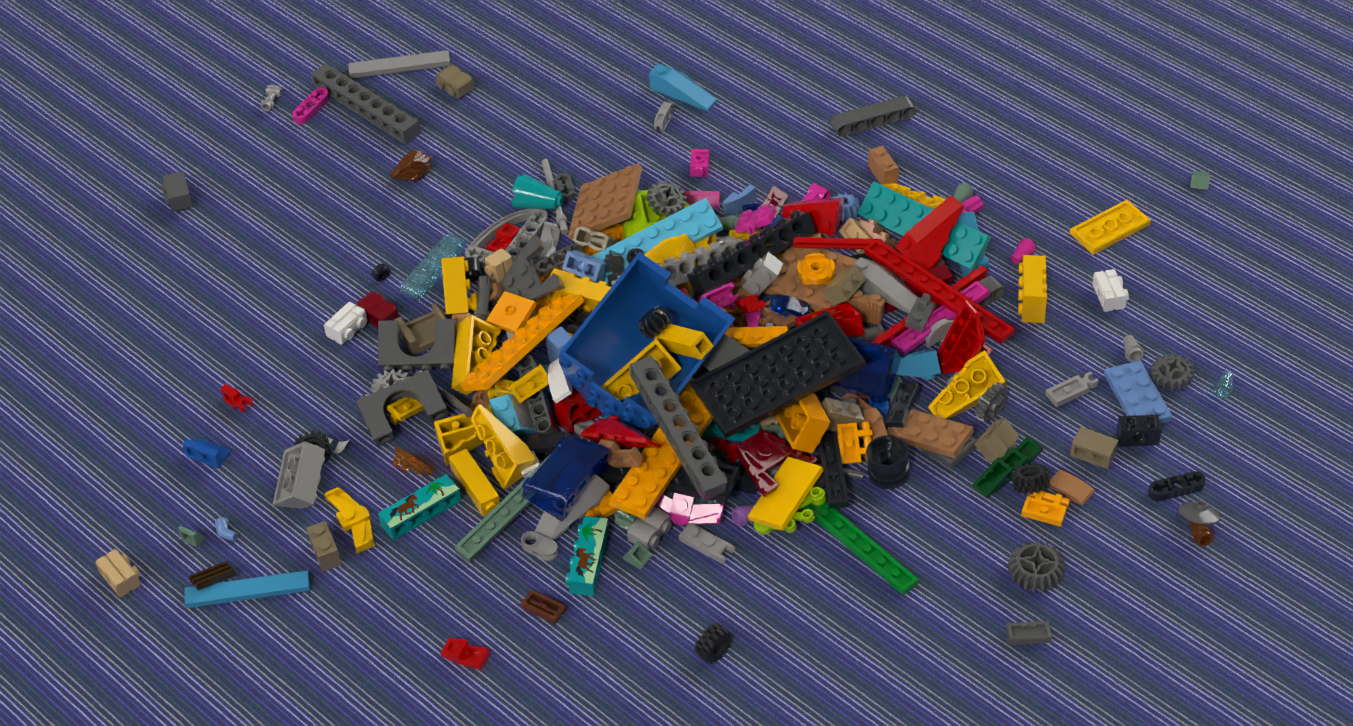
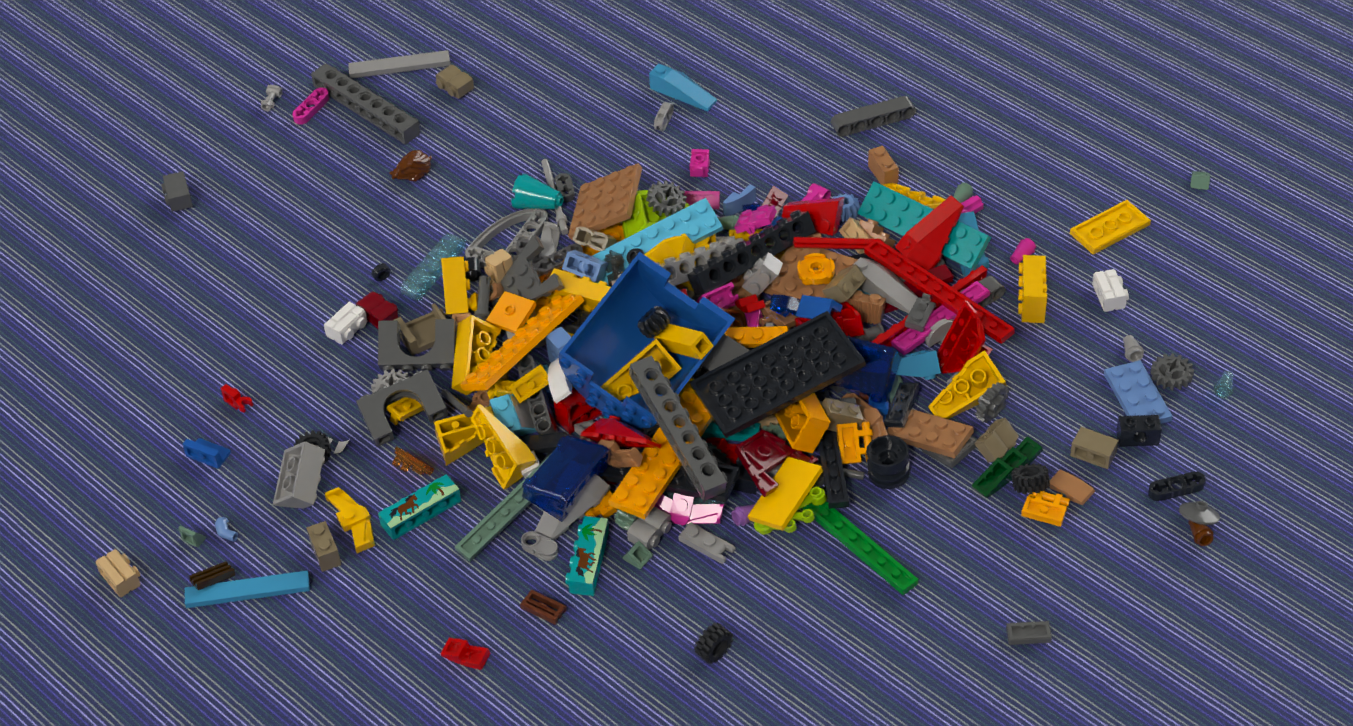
(474, 481): yellow brick -> none
(503, 238): red slope -> none
(813, 306): none -> blue panel
(1049, 568): dark grey gear -> none
(1071, 389): light grey plate -> none

